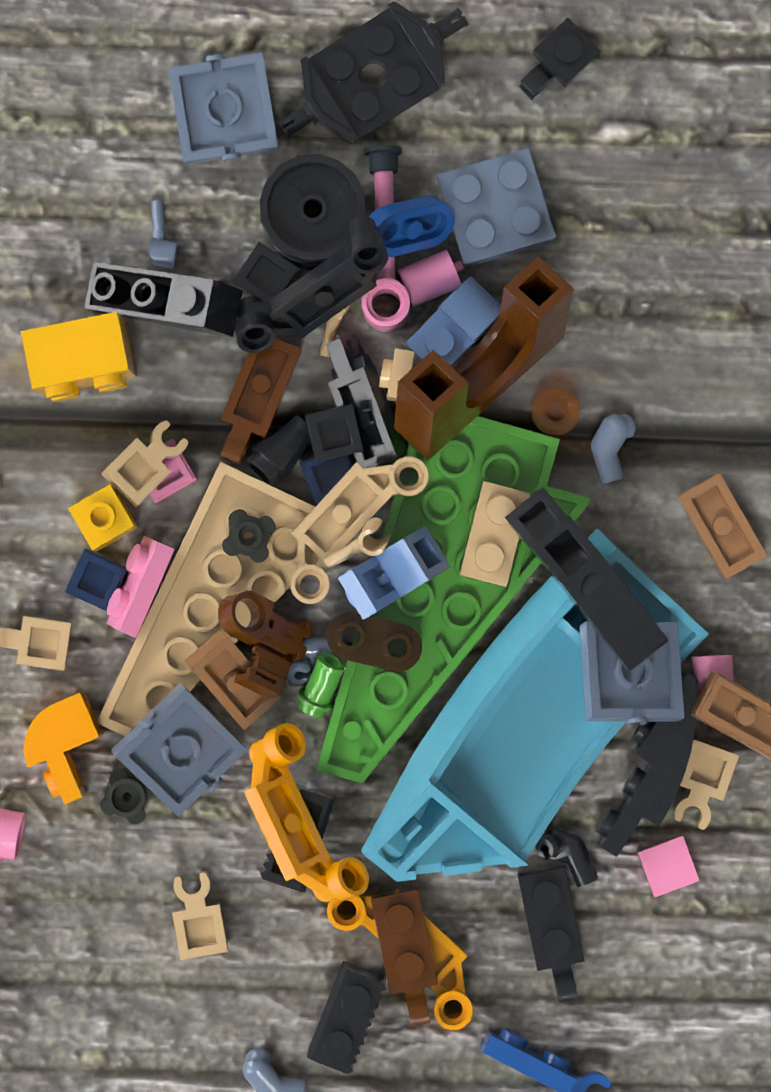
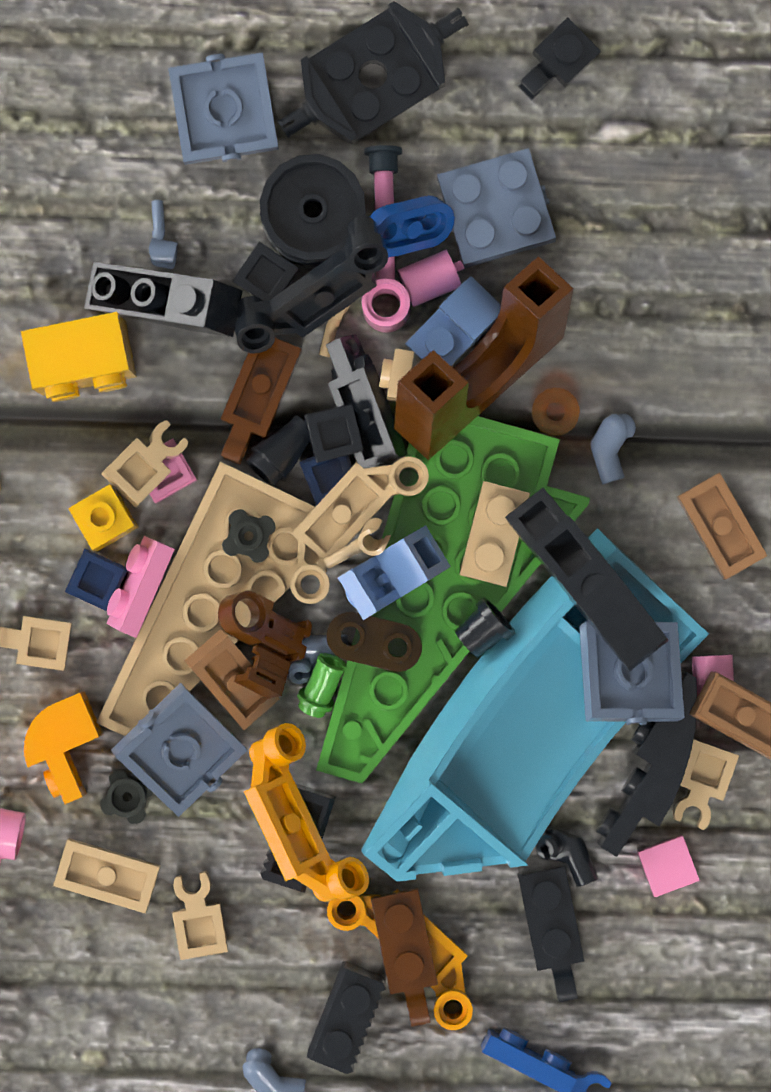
(106, 875): none -> tan plate
(484, 628): none -> black piece

